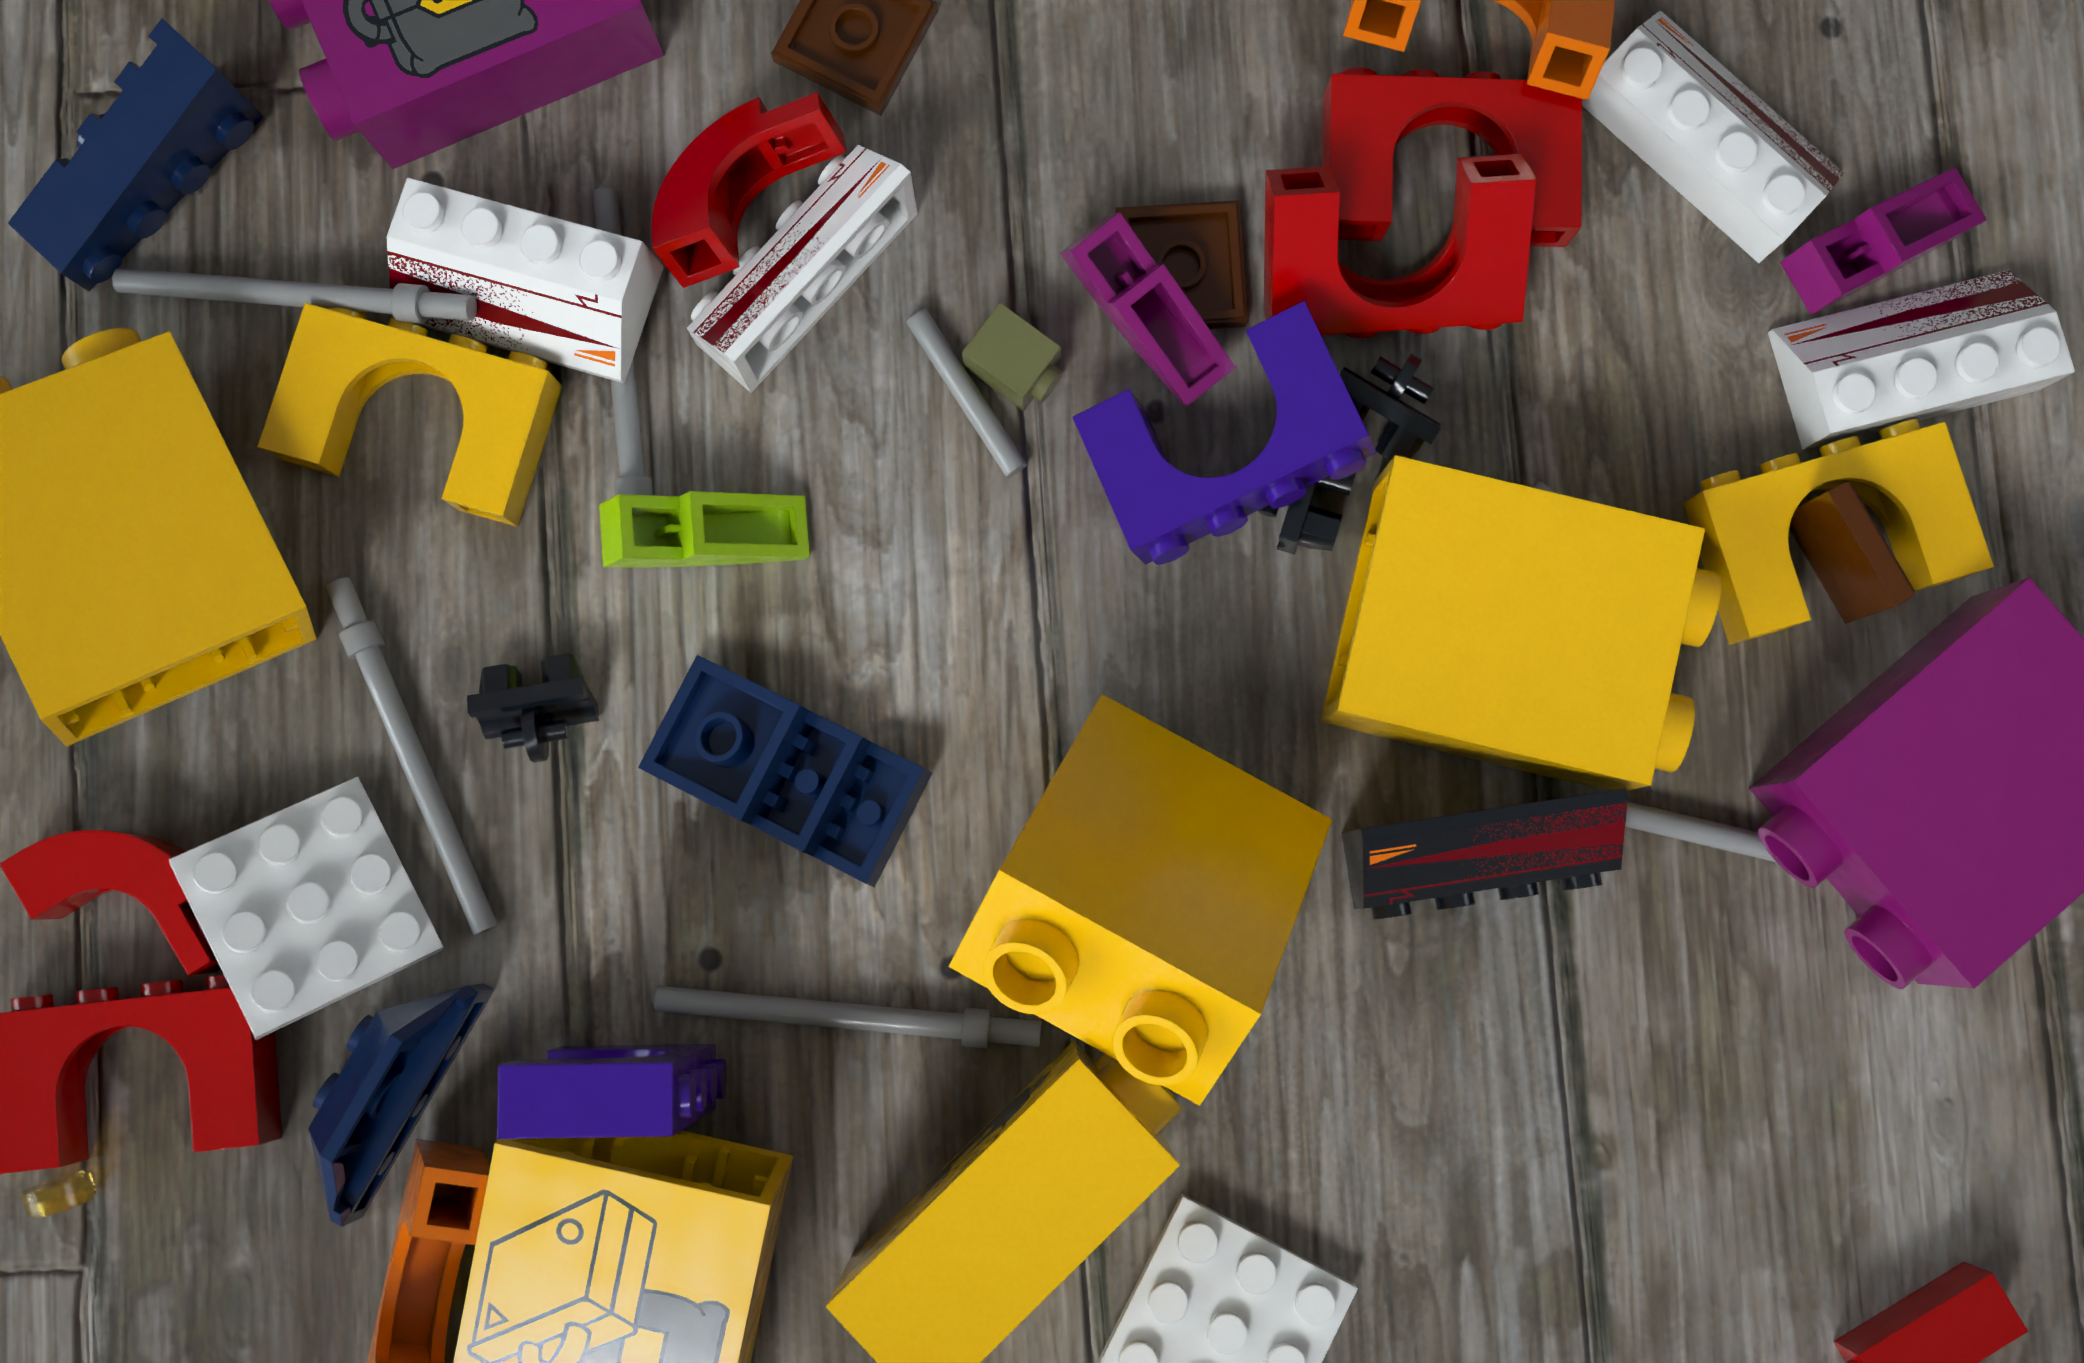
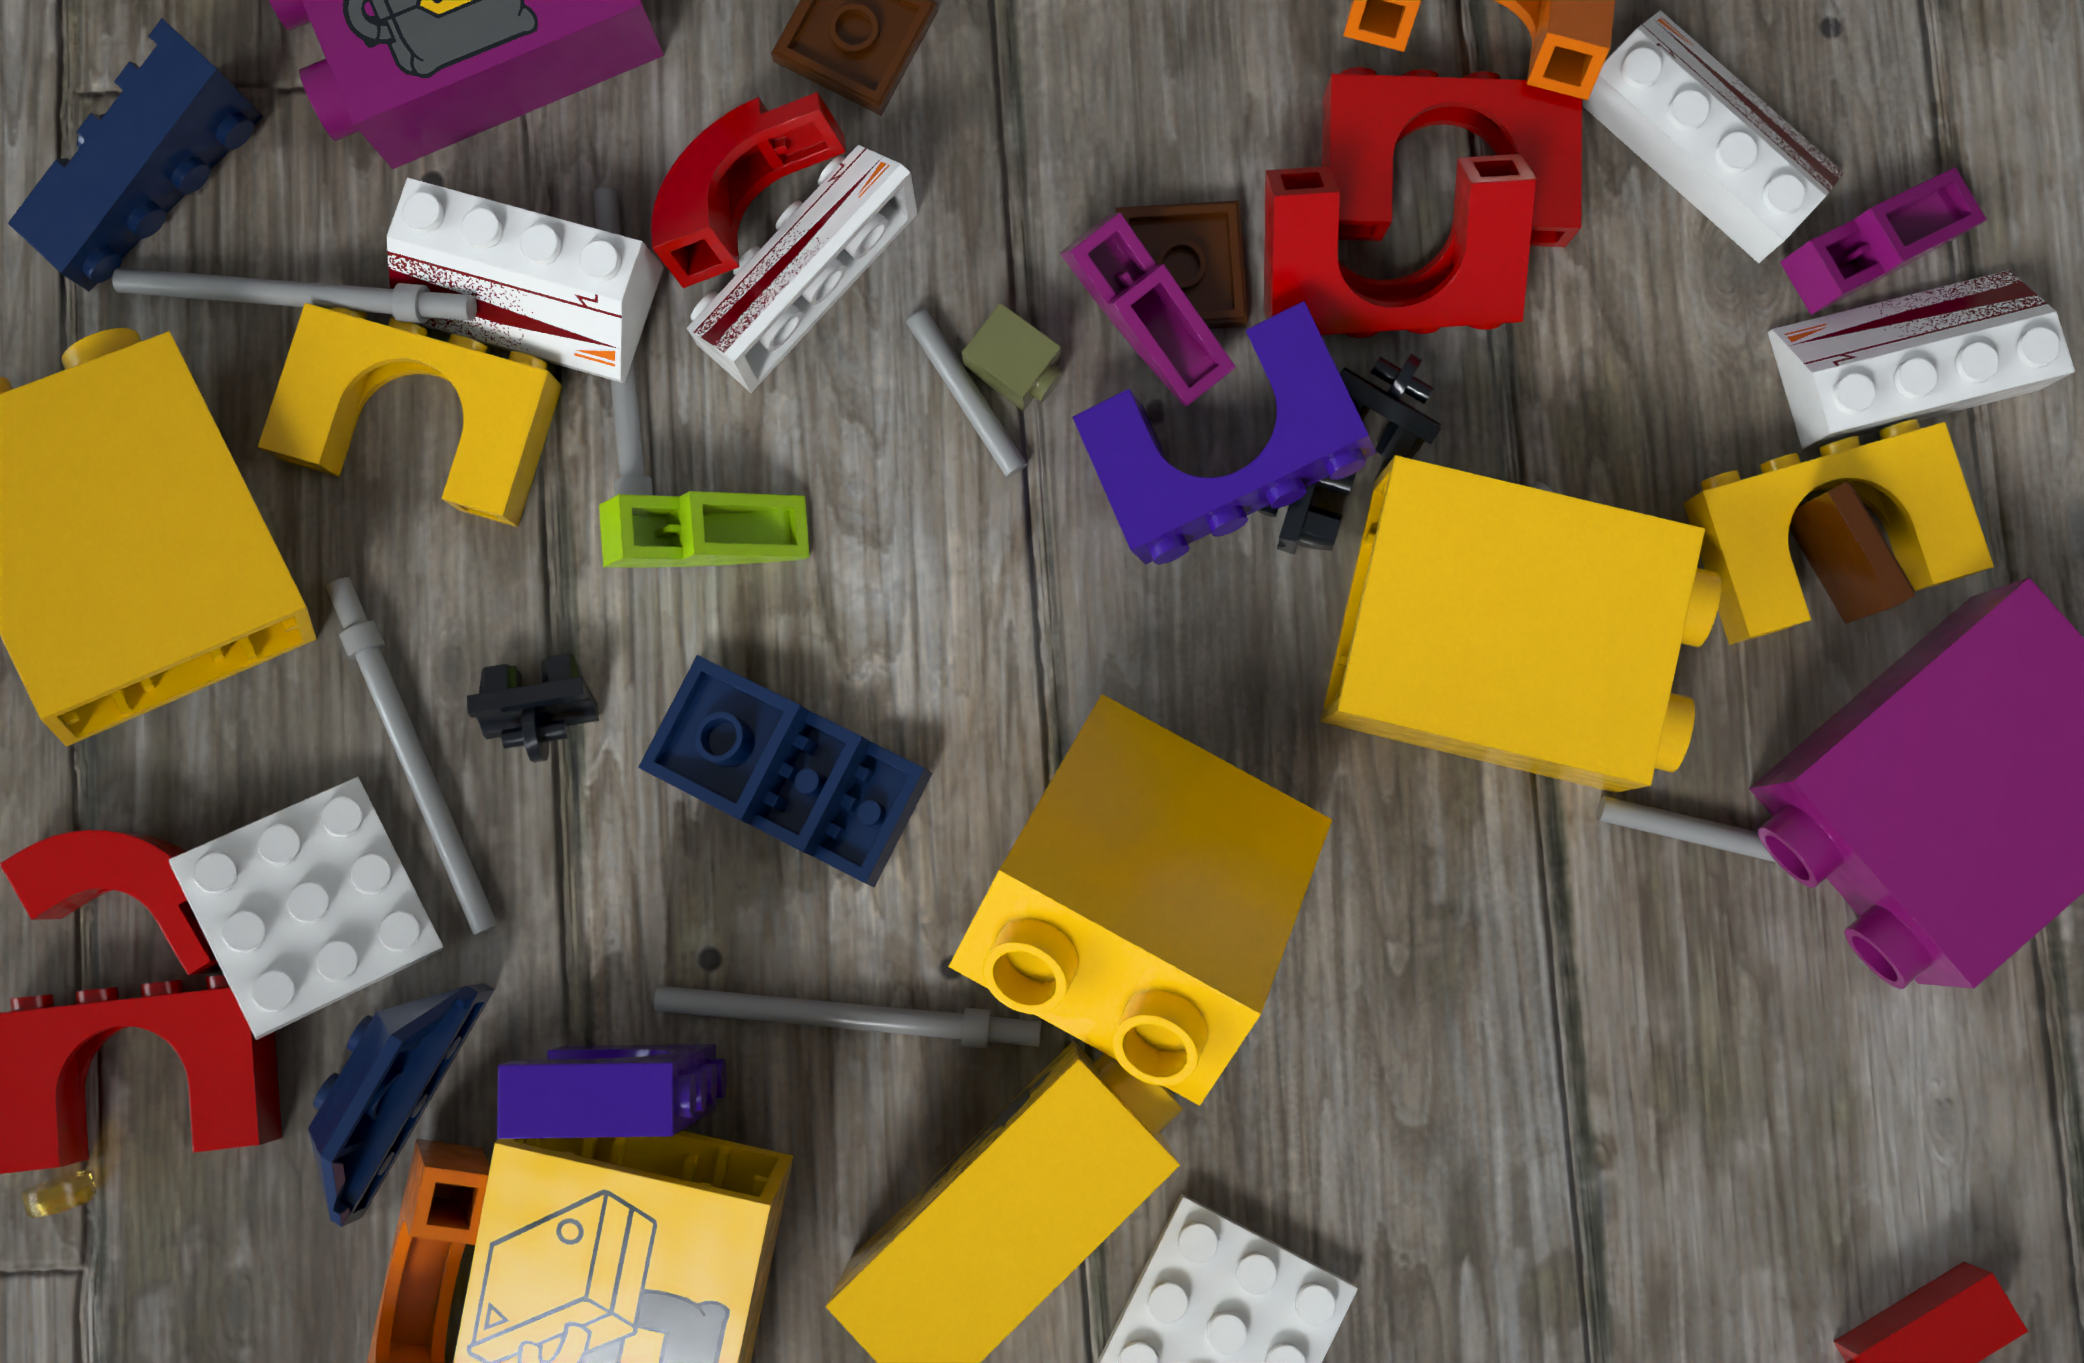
(1486, 851): black slope -> none

